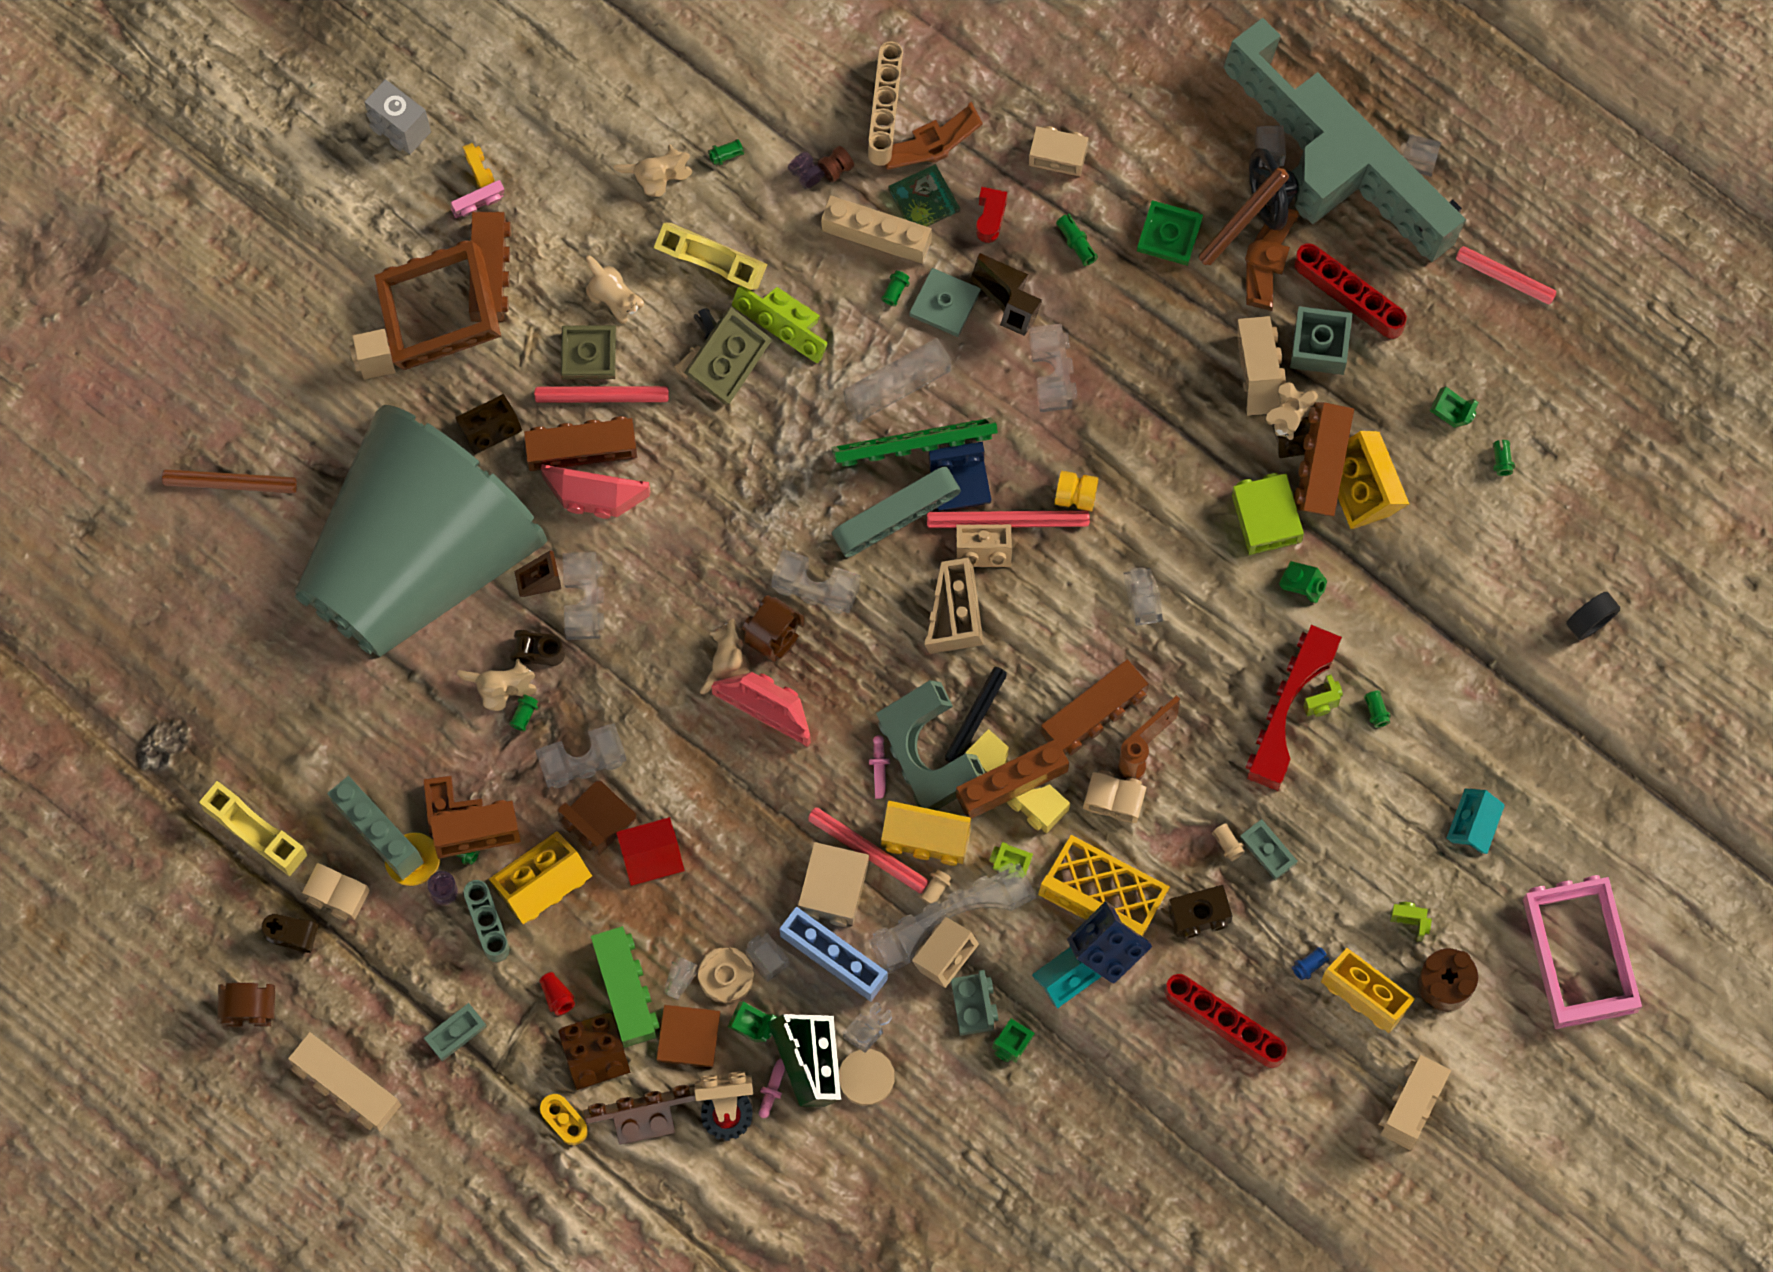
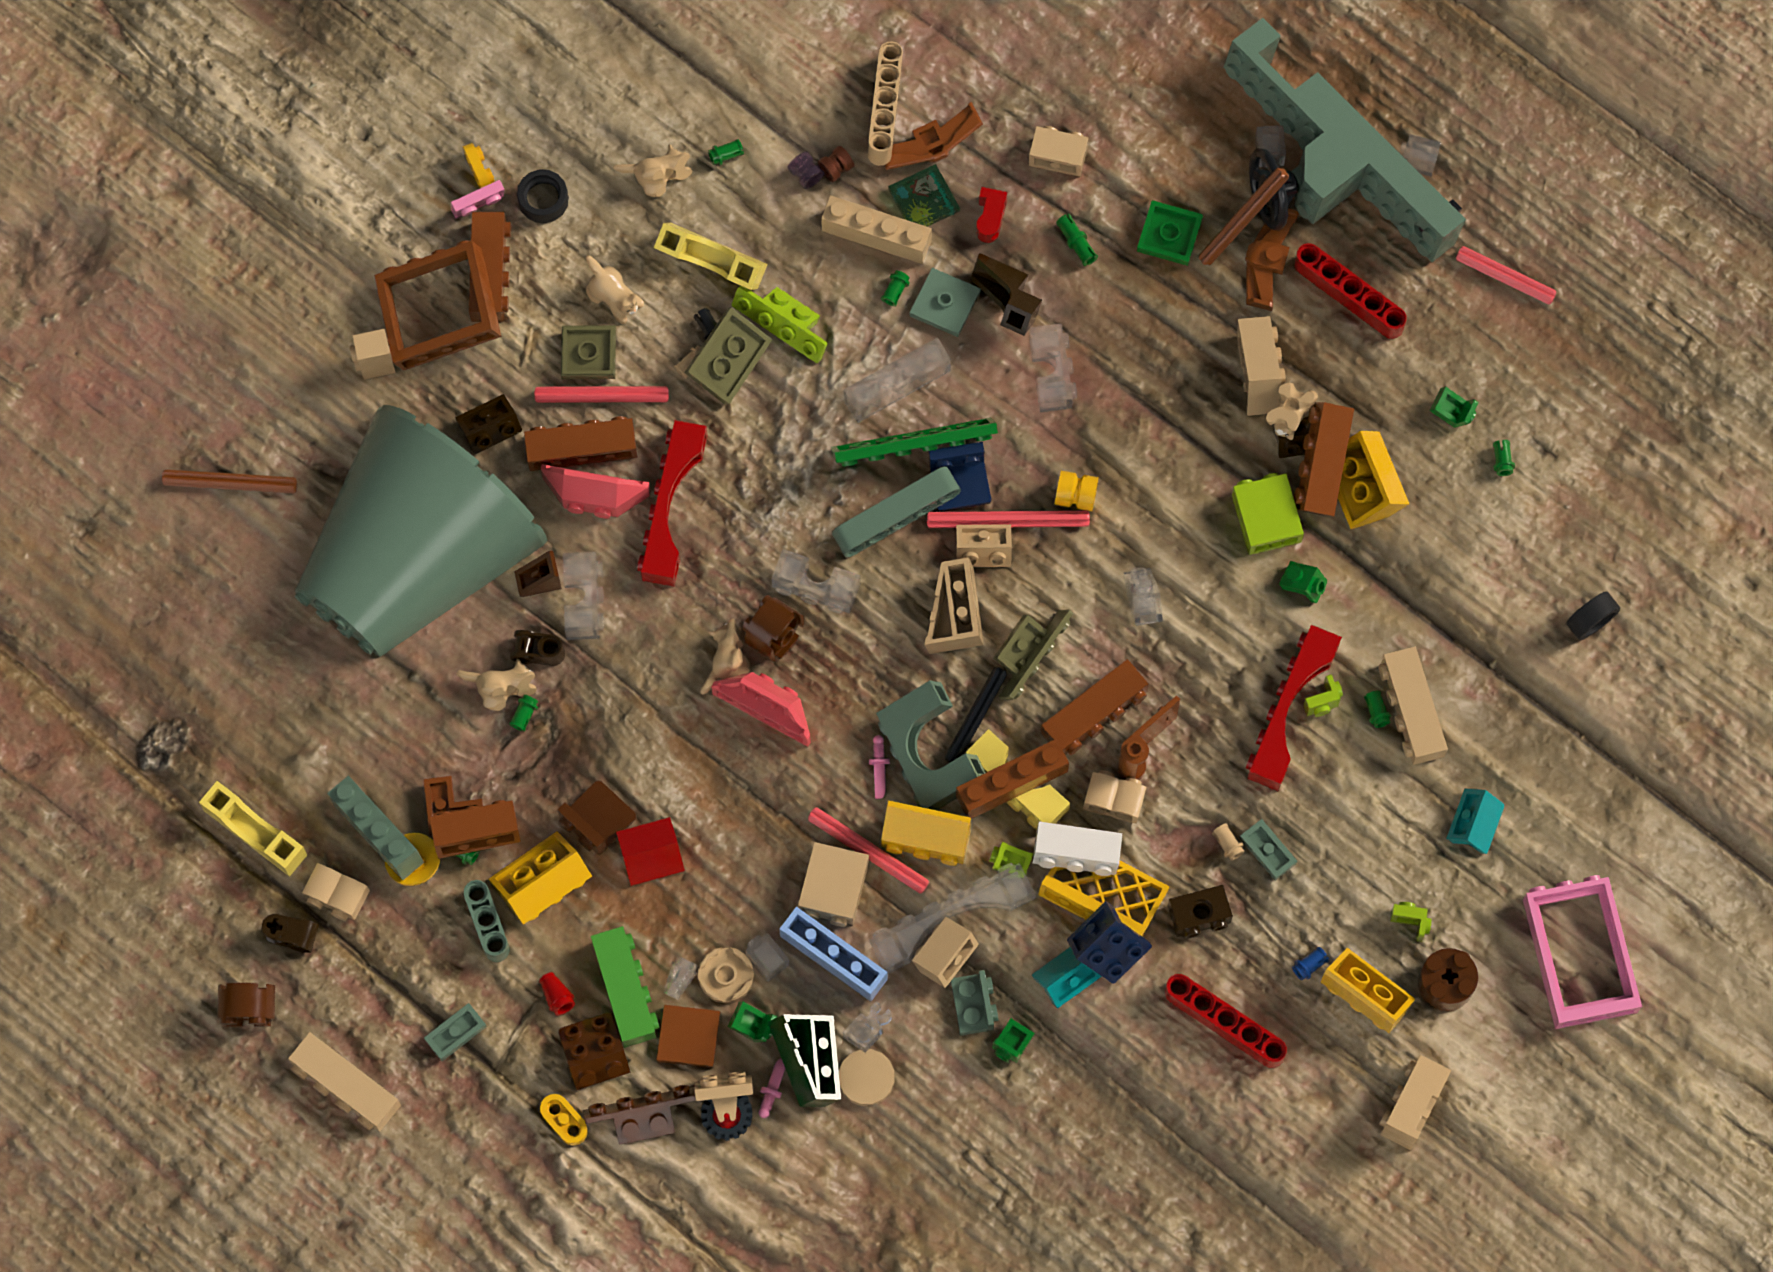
(397, 117): light grey brick -> none
(440, 883): wheel -> none
(542, 177): none -> black tyre
(560, 767): clear arch -> none
(685, 451): none -> red arch
(935, 887): tan pin -> none
(1026, 648): none -> olive bracket
(1077, 848): none -> white brick
(1321, 340): sand green brick -> none
(1413, 706): none -> tan brick

